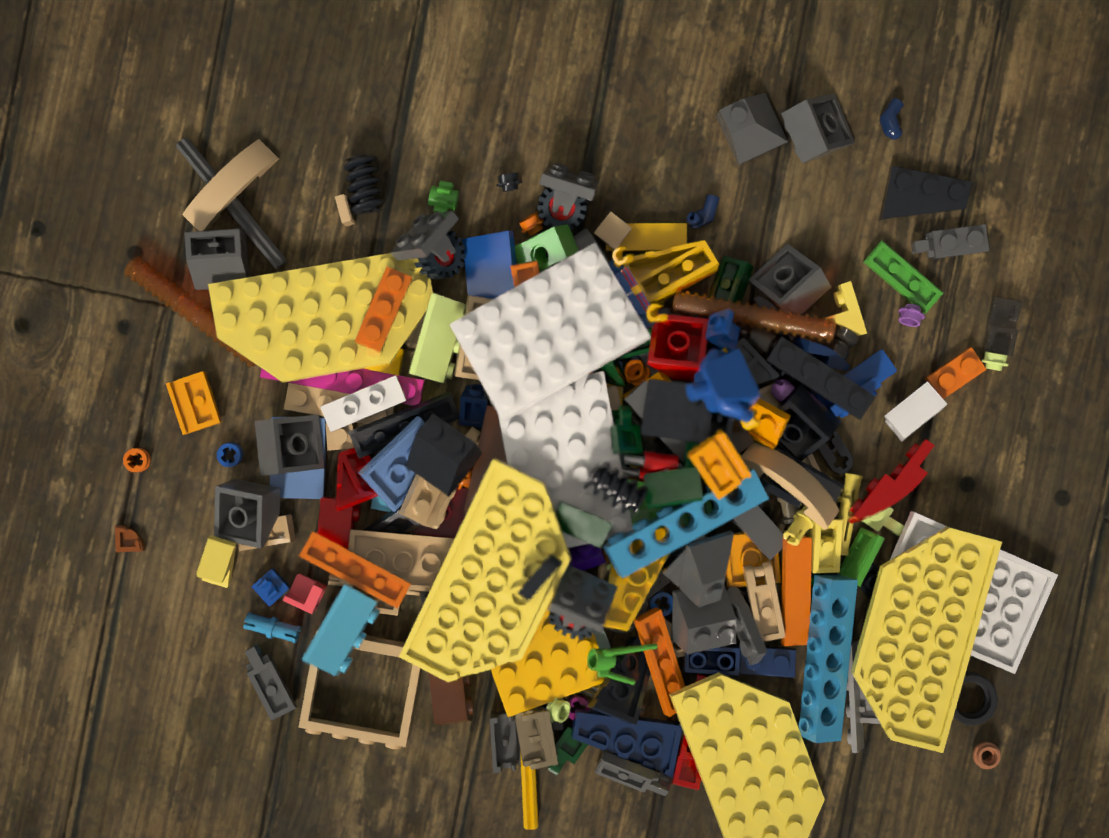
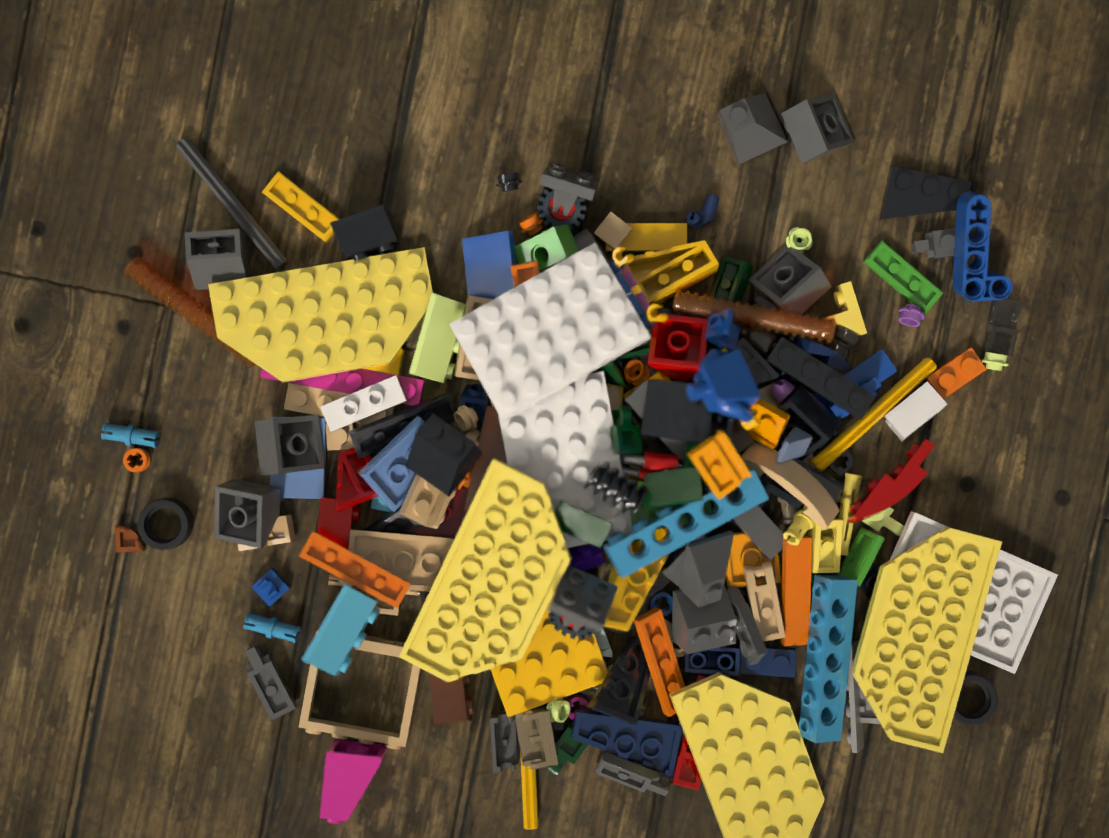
(130, 435): none -> dark azure pin
(144, 526): none -> black tyre
(194, 402): light orange plate -> none
(217, 561): light yellow slope -> none
(228, 184): tan slope -> none
(238, 456): blue bush -> none
(301, 206): none -> yellow tile
(305, 593): coral panel -> none
(344, 209): tan tile -> none
(346, 776): none -> dark pink slope
(363, 184): black piece -> none
(365, 233): none -> black slope
(383, 309): orange plate -> none
(432, 245): dark grey plate -> none
(443, 197): bright green gear -> none
(466, 418): none -> tan plate
(539, 577): black beam -> none
(604, 659): bright green plant -> none
(794, 445): none -> sand blue slope
(804, 234): none -> yellowish green plate
(874, 414): none -> yellow axle
(889, 121): dark blue arm -> none
(979, 246): none -> blue beam
(993, 759): nougat plate -> none

